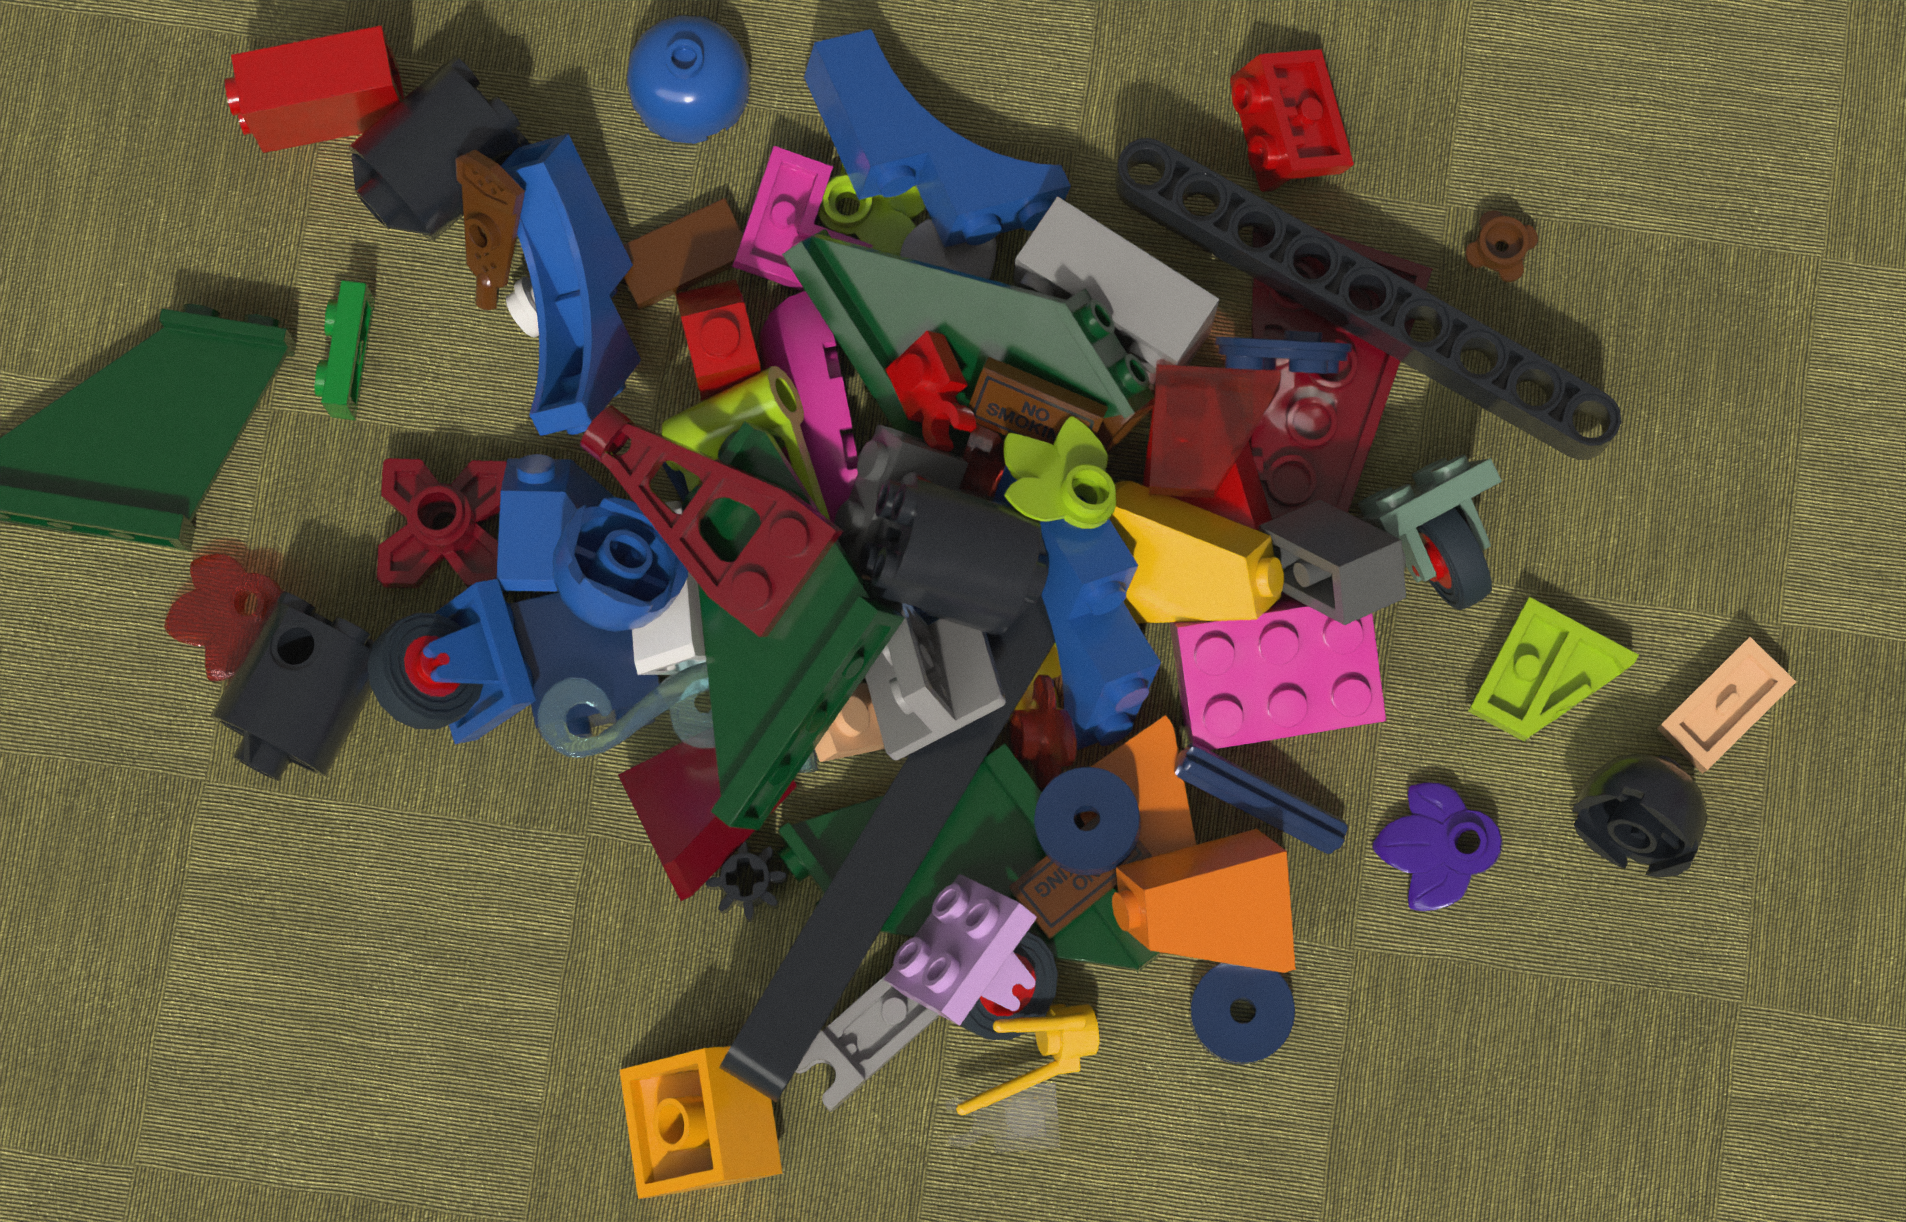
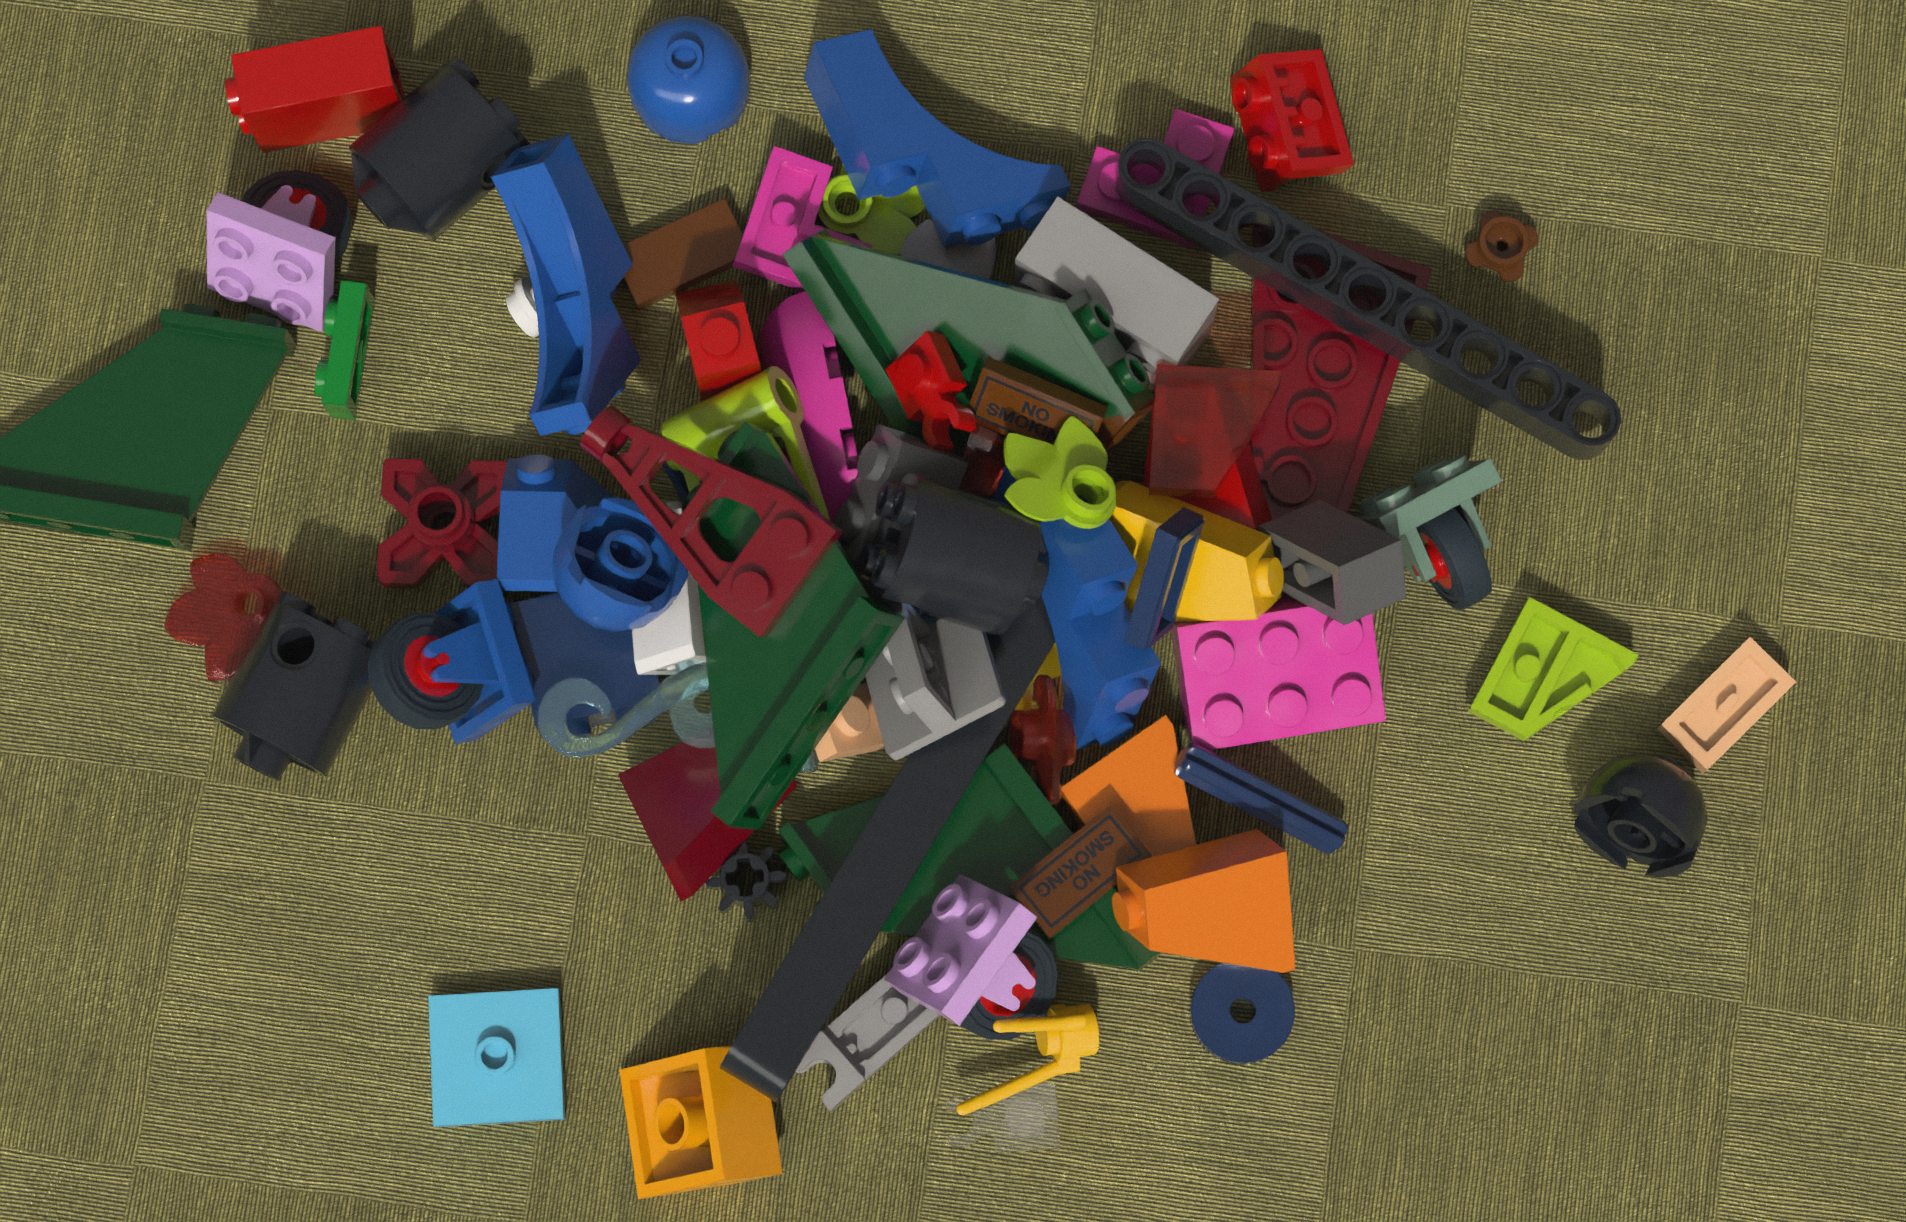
(279, 245): none -> lavender plate
(494, 204): reddish brown piece -> none
(496, 1057): none -> medium azure plate
(1080, 792): dark blue piece -> none
(1164, 578): none -> dark blue tile
(1188, 134): none -> dark pink plate
(1303, 349): dark blue piece -> none
(1429, 846): dark purple plate -> none

